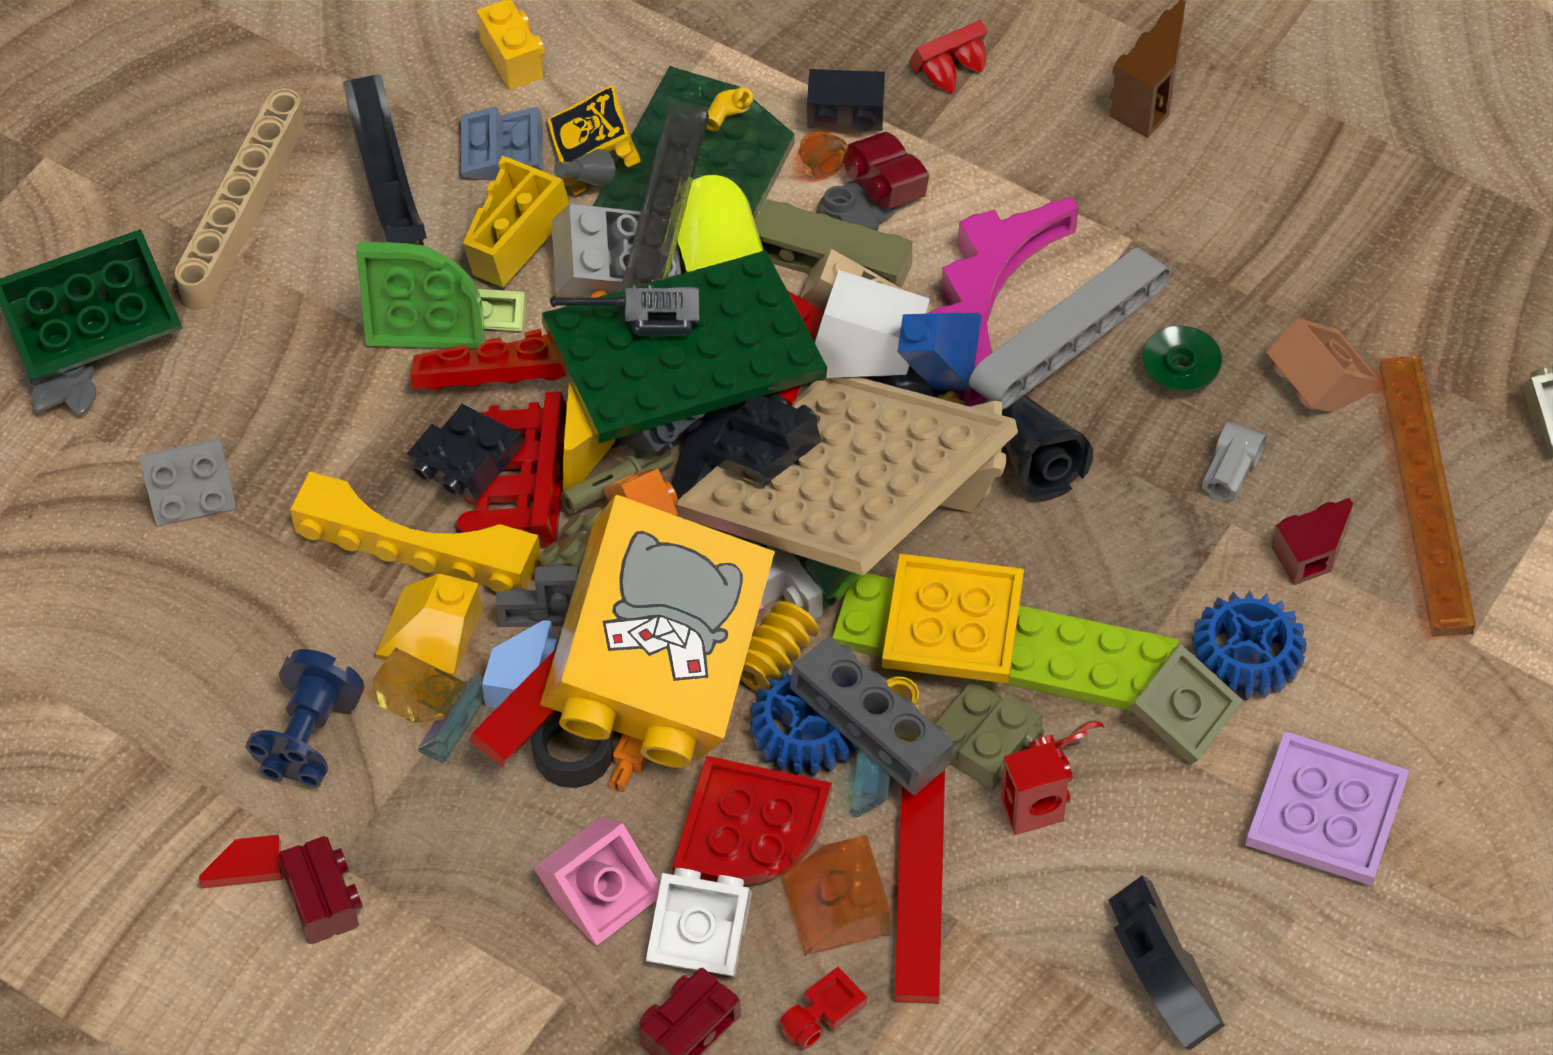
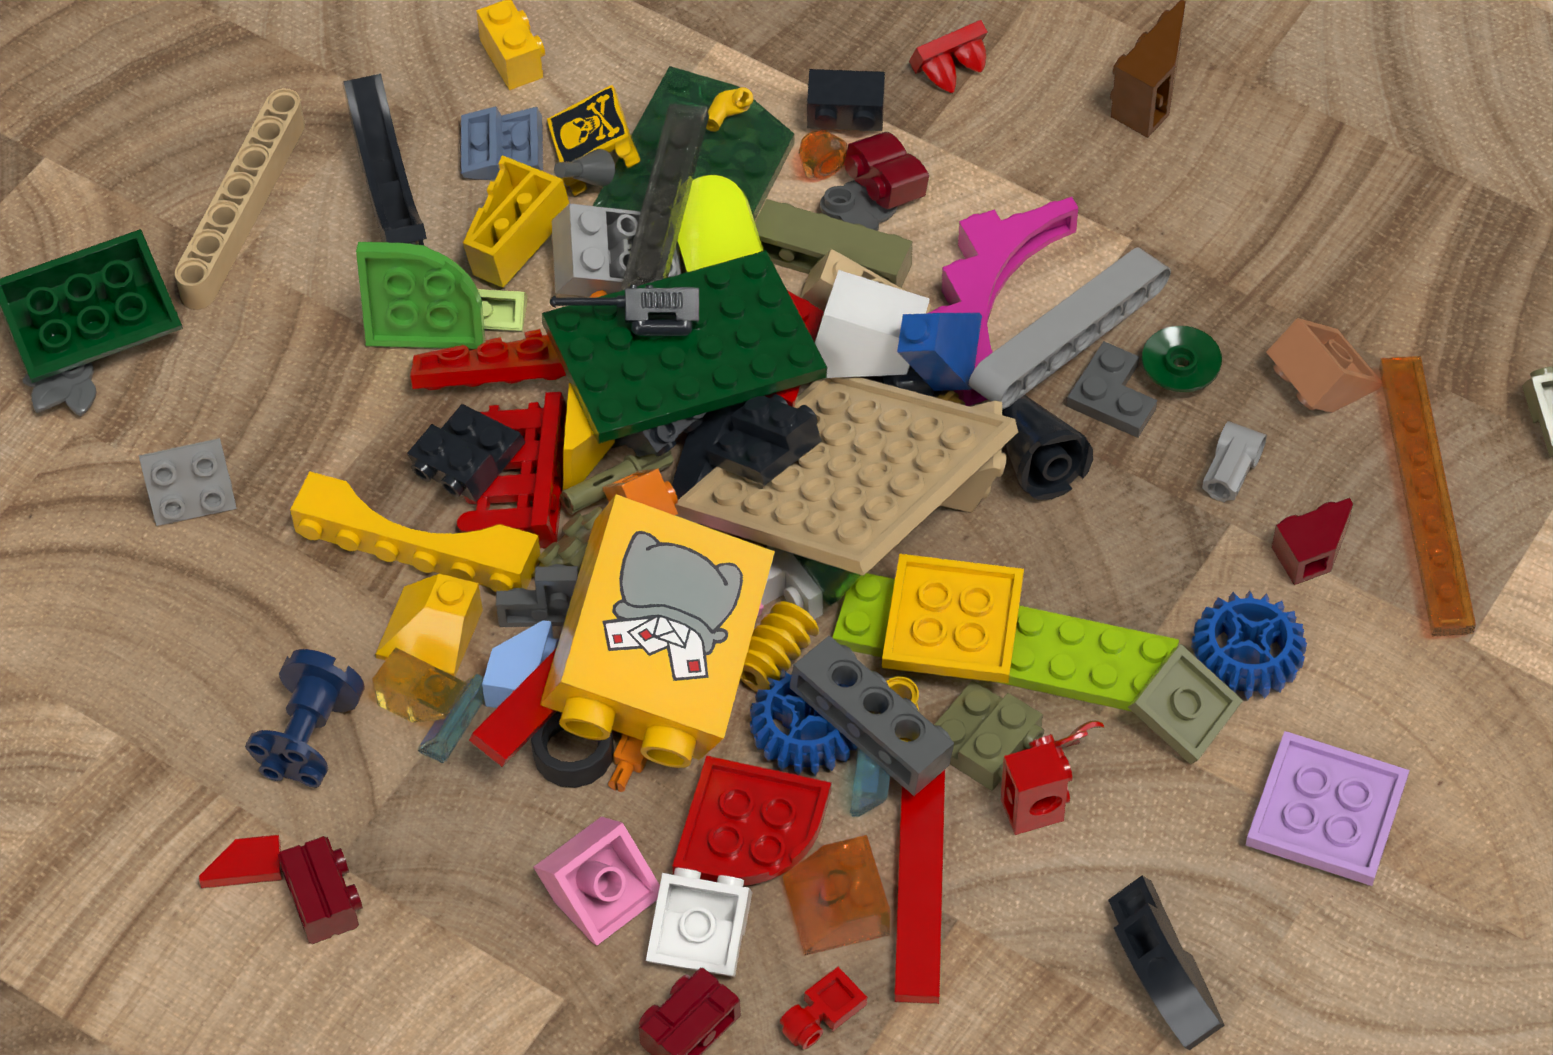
(1104, 394): none -> dark grey plate

